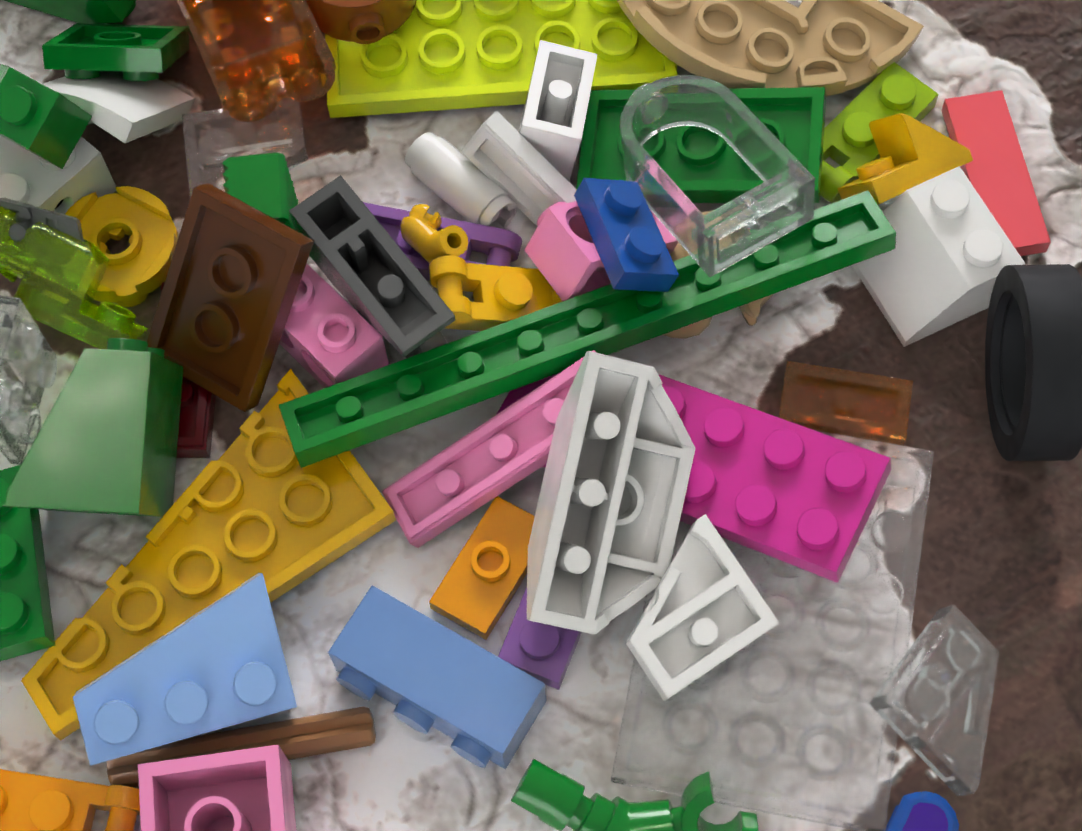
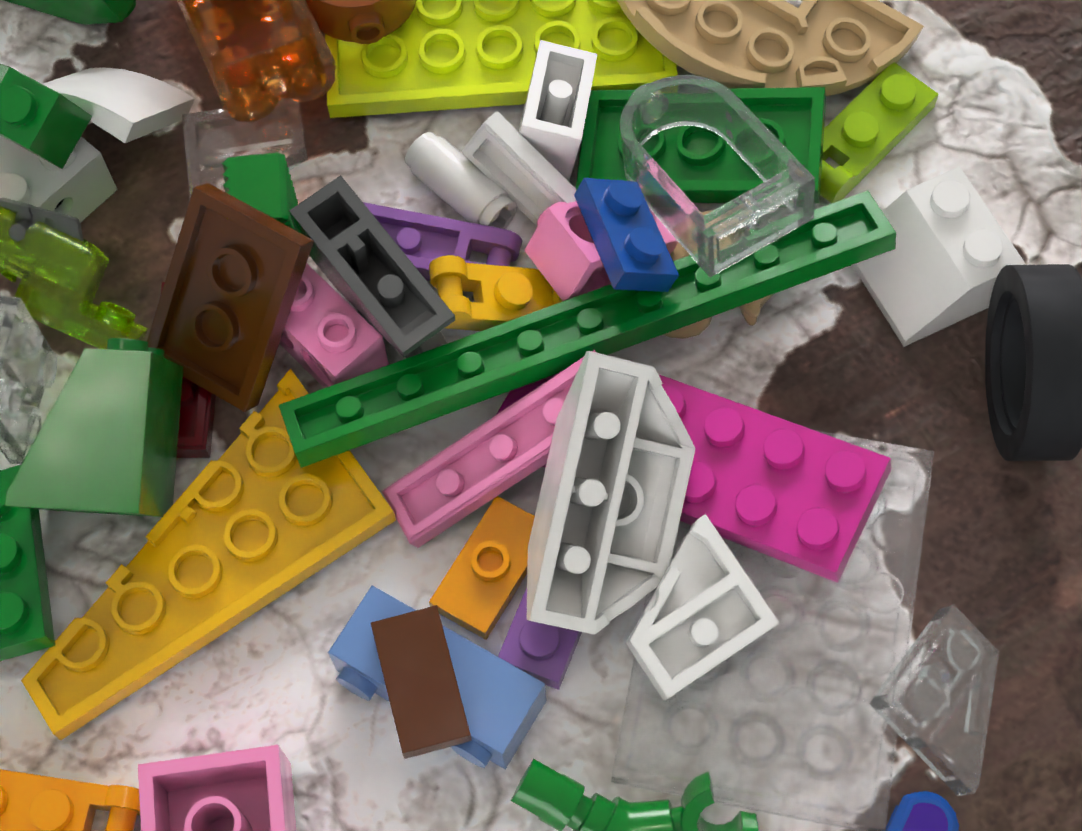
(134, 49): green plate -> none
(151, 241): yellow plate -> none
(191, 681): light blue wedge -> none
(296, 738): medium nougat axle -> none
(420, 682): none -> reddish brown tile
(422, 235): yellow arm -> none
(846, 402): clear orange plate -> none
(908, 157): yellow slope -> none
(998, 167): coral tile -> none

